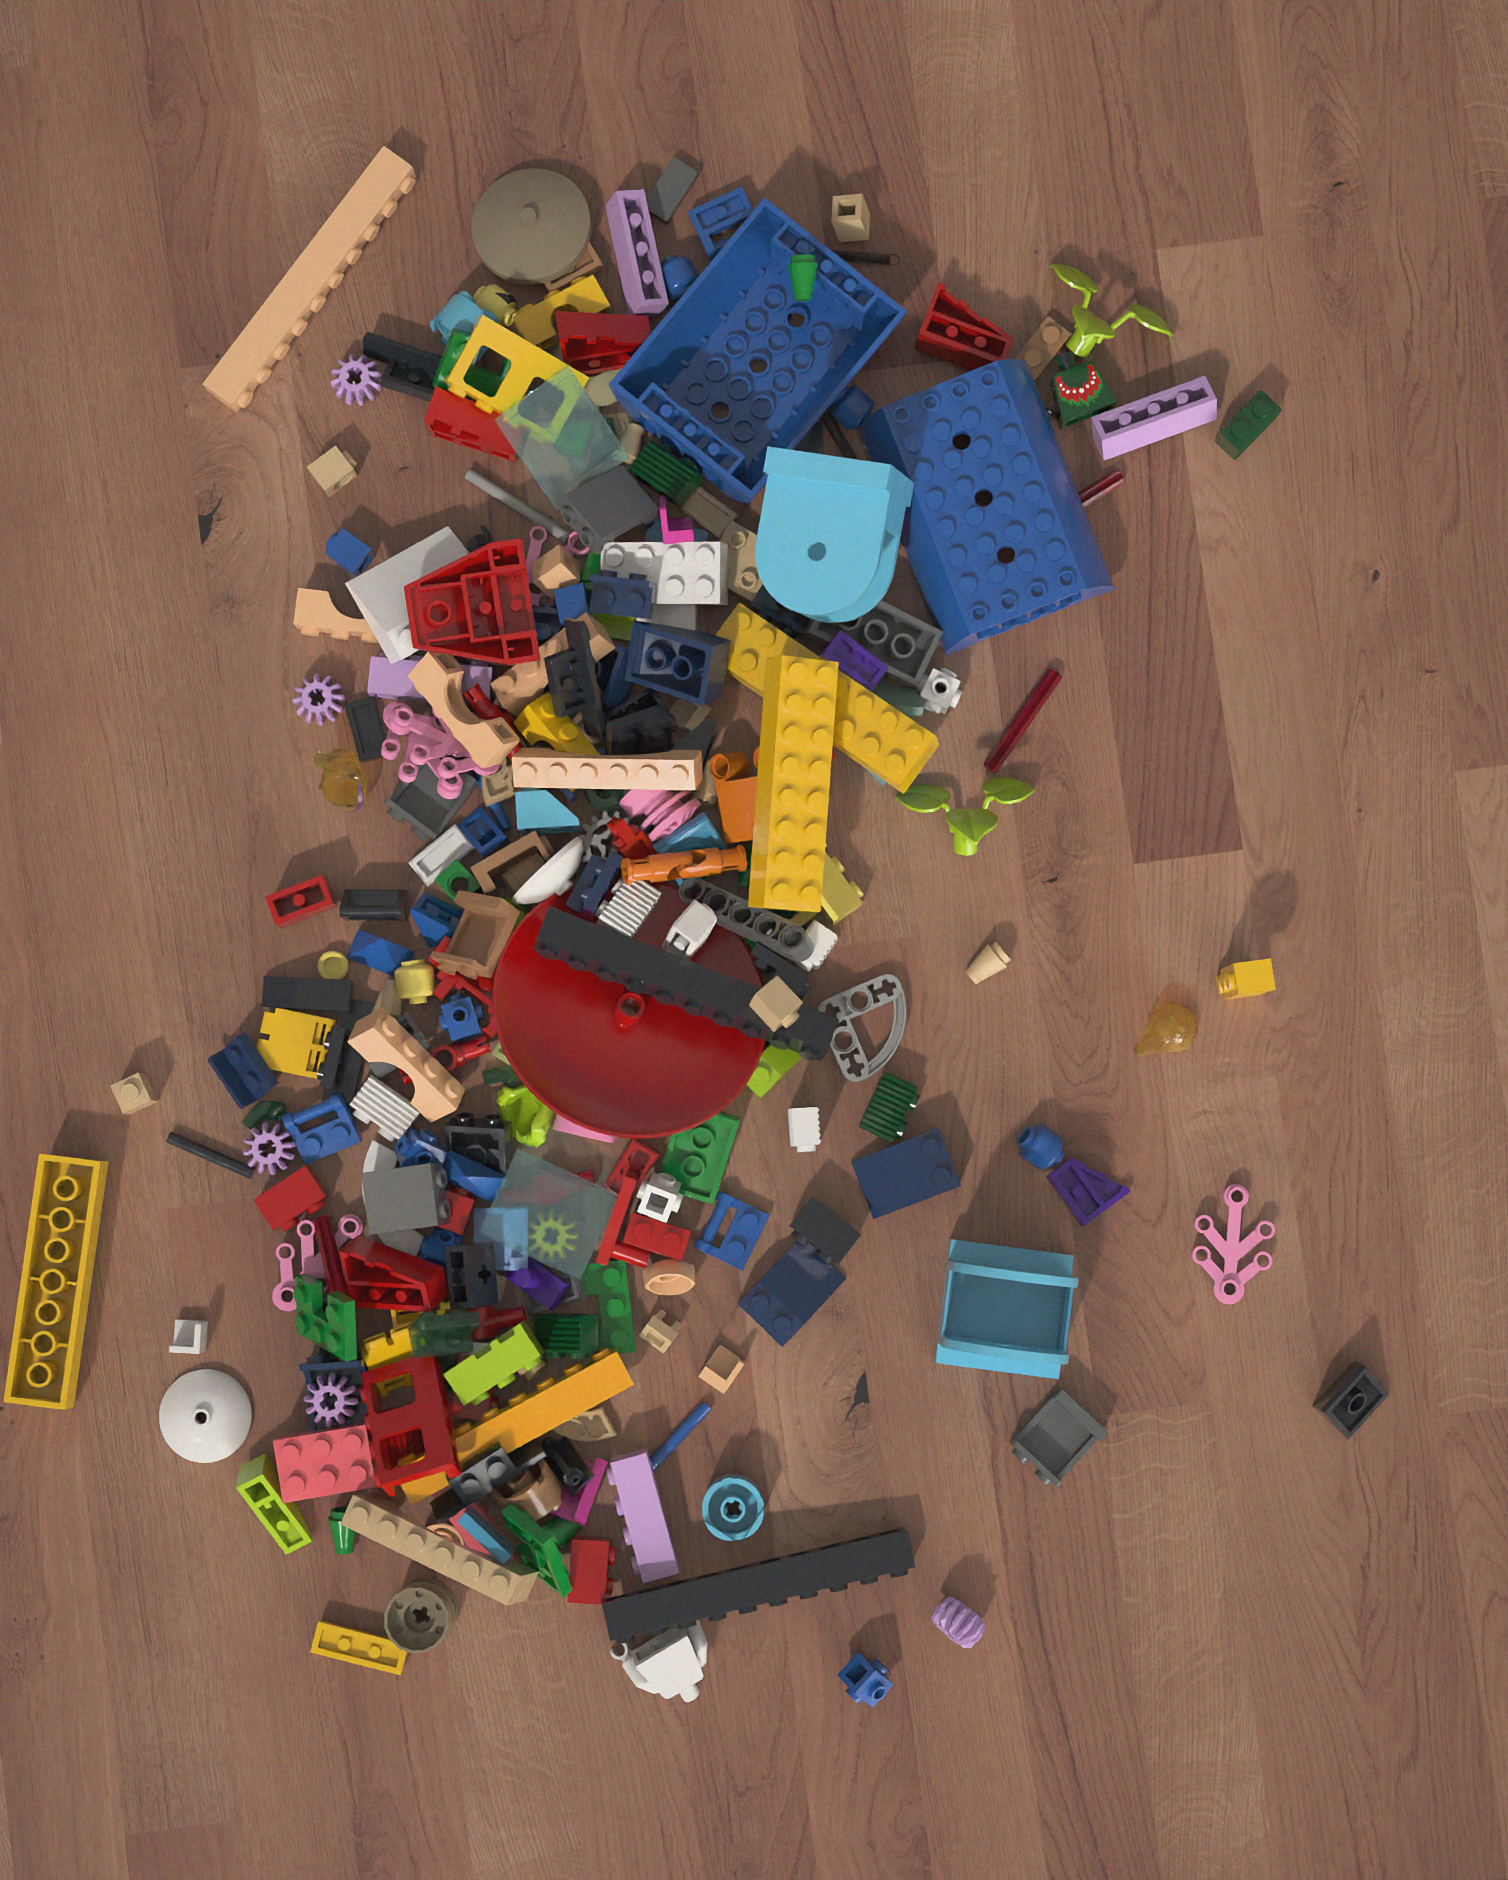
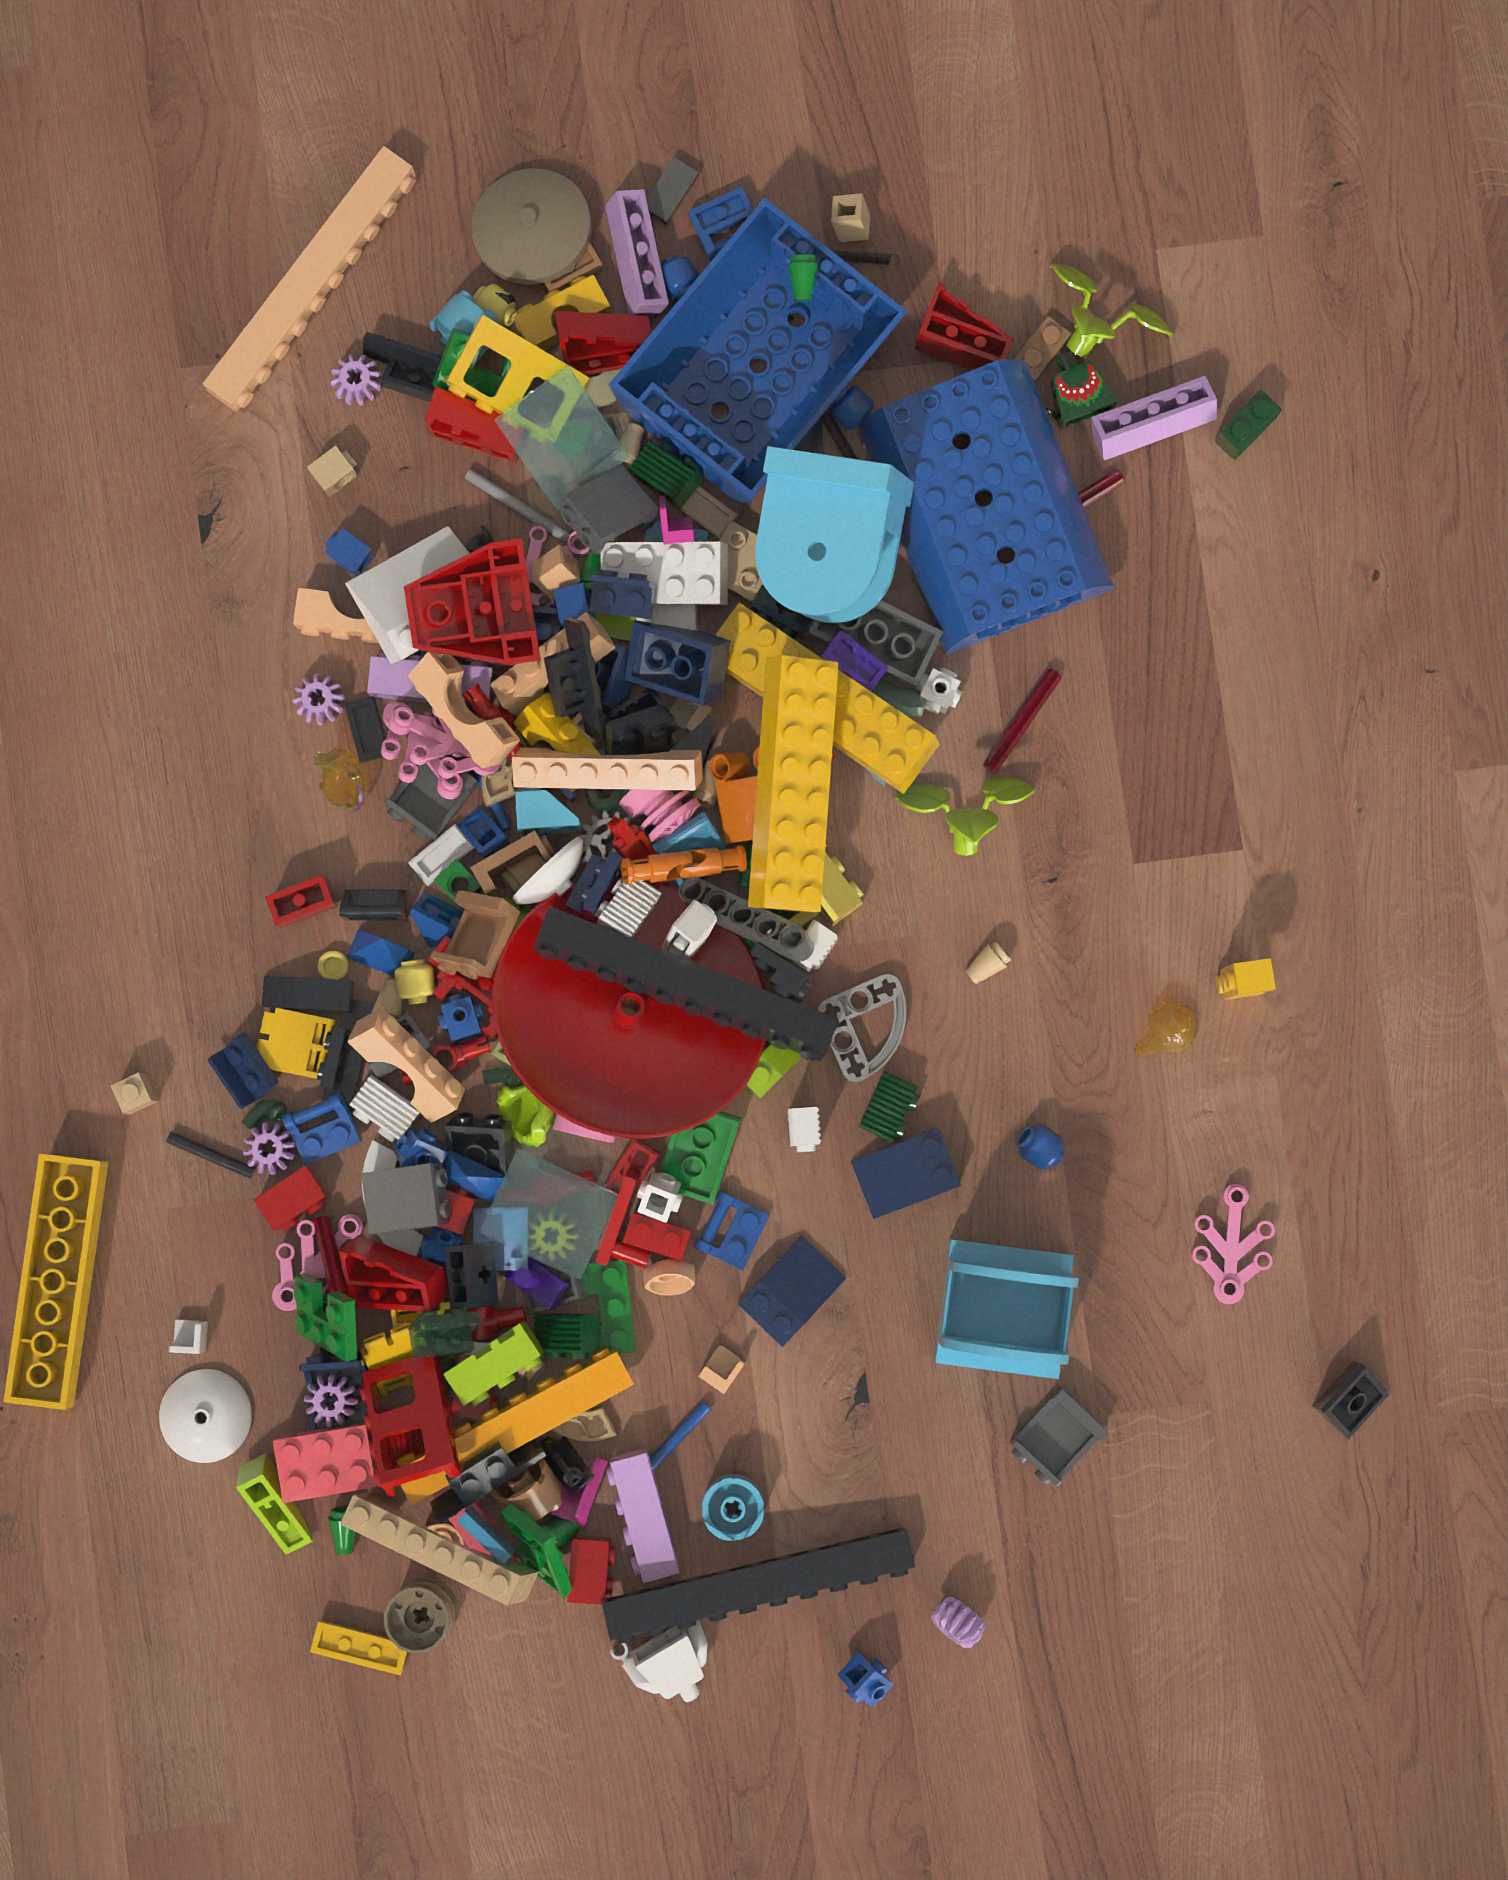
(659, 1333): tan tile -> none
(776, 1004): tan brick -> none
(824, 1230): black brick -> none
(1085, 1190): dark purple wing -> none

